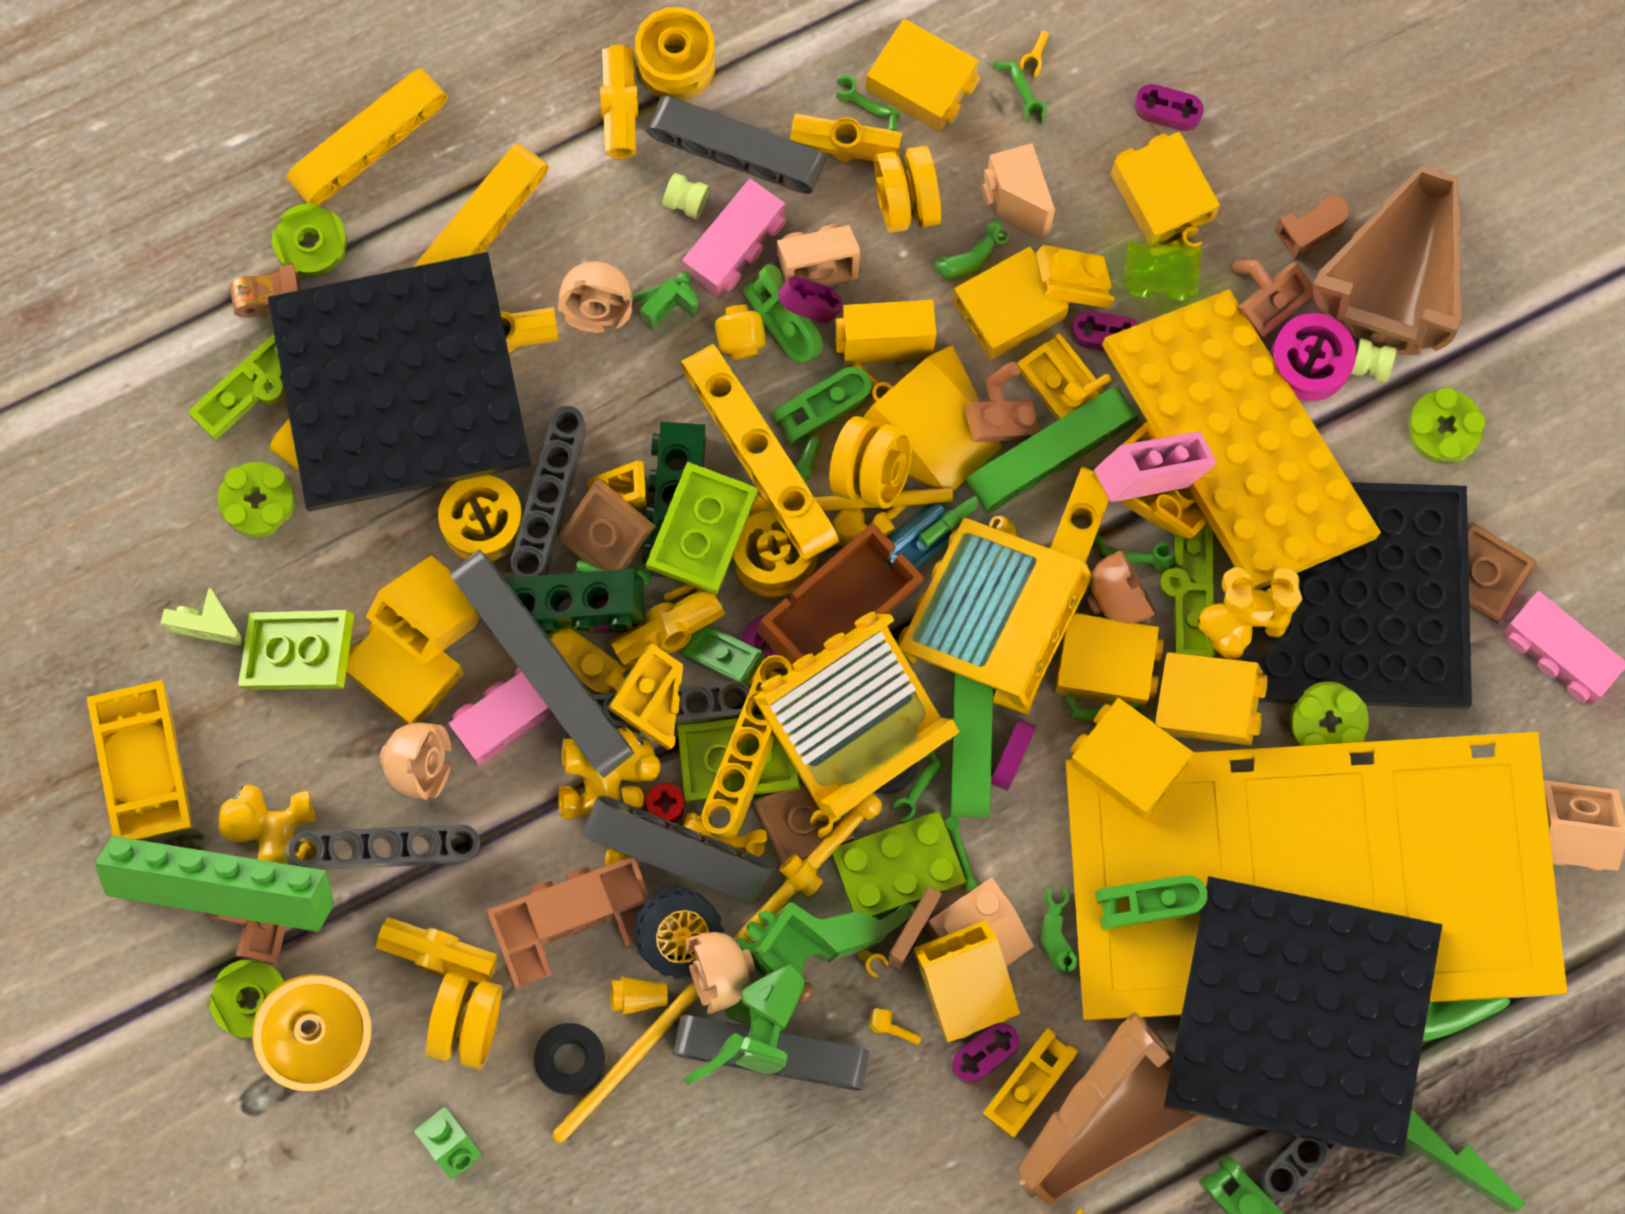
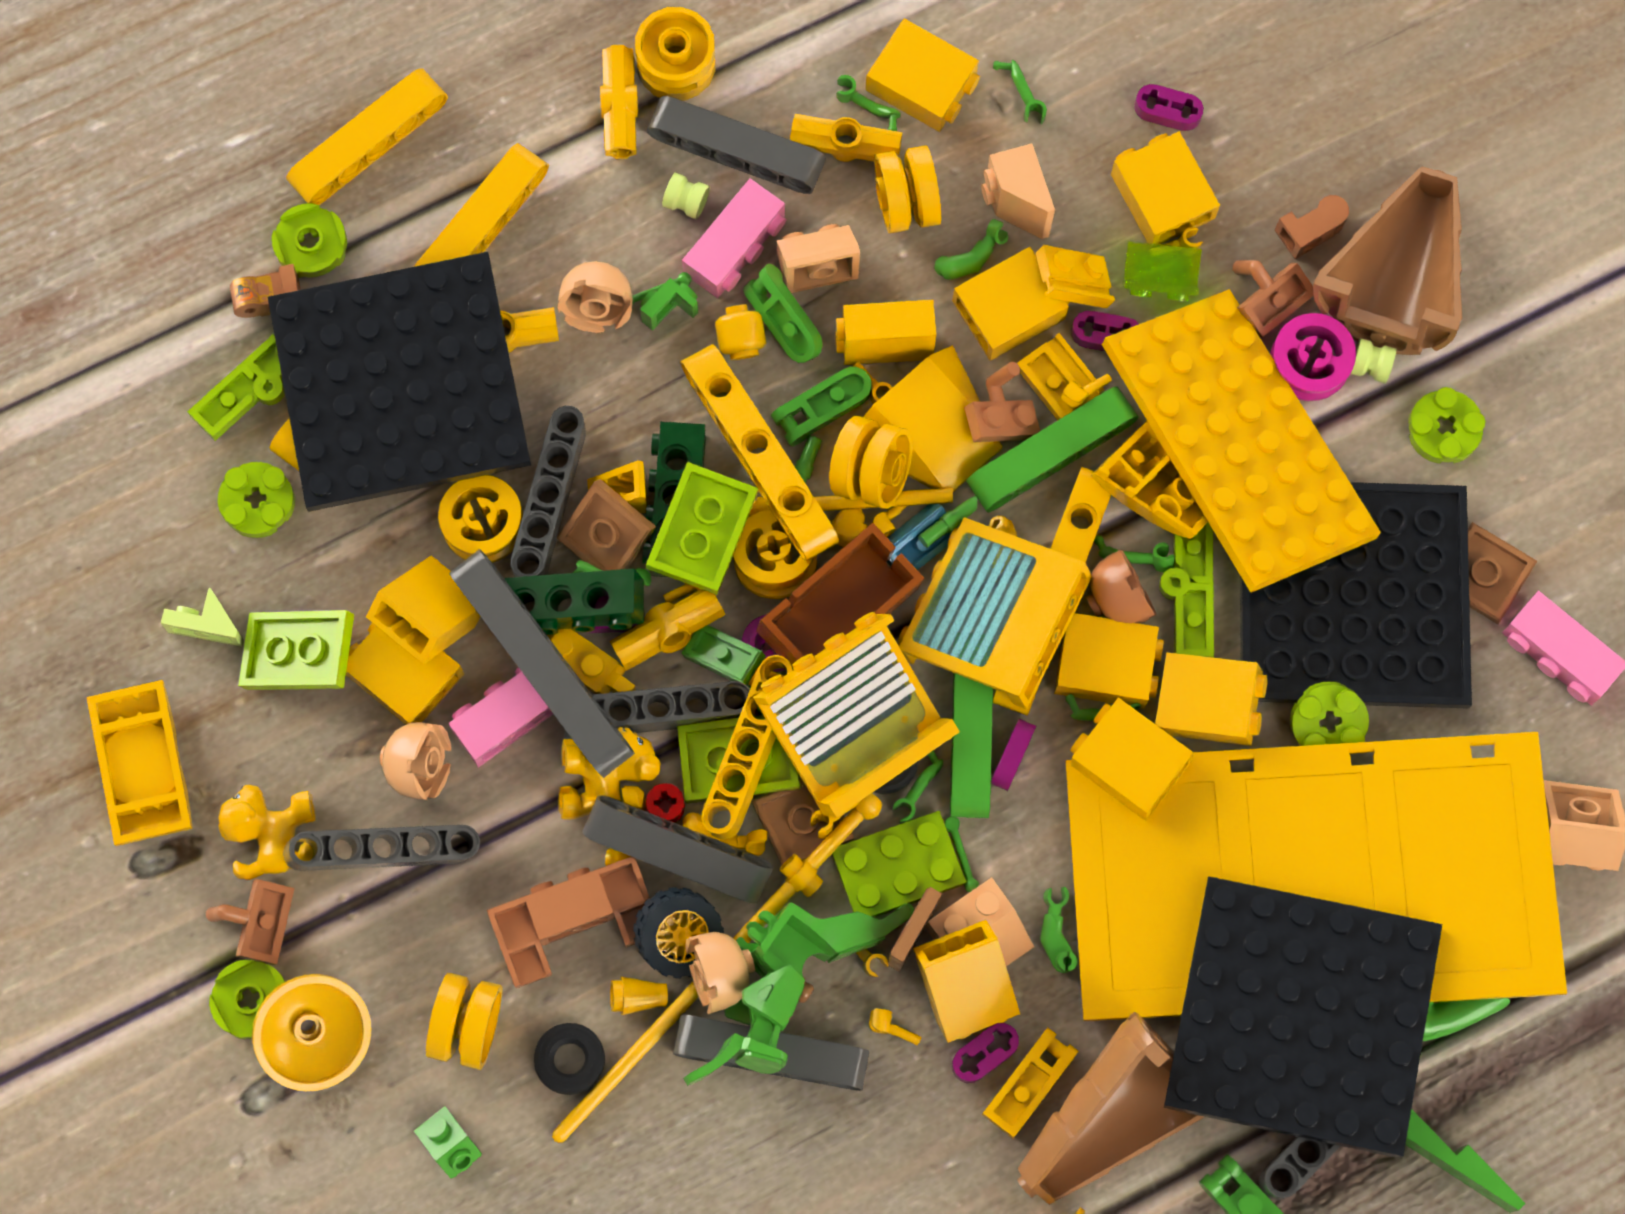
(215, 883): bright green brick -> none
(436, 951): yellow piece -> none
(651, 696): yellow wing -> none
(810, 299): magenta beam -> none
(1035, 55): yellow hand -> none
(1152, 901): bright green plate -> none
(1155, 466): bright pink brick -> none
(1231, 622): yellow animal -> none

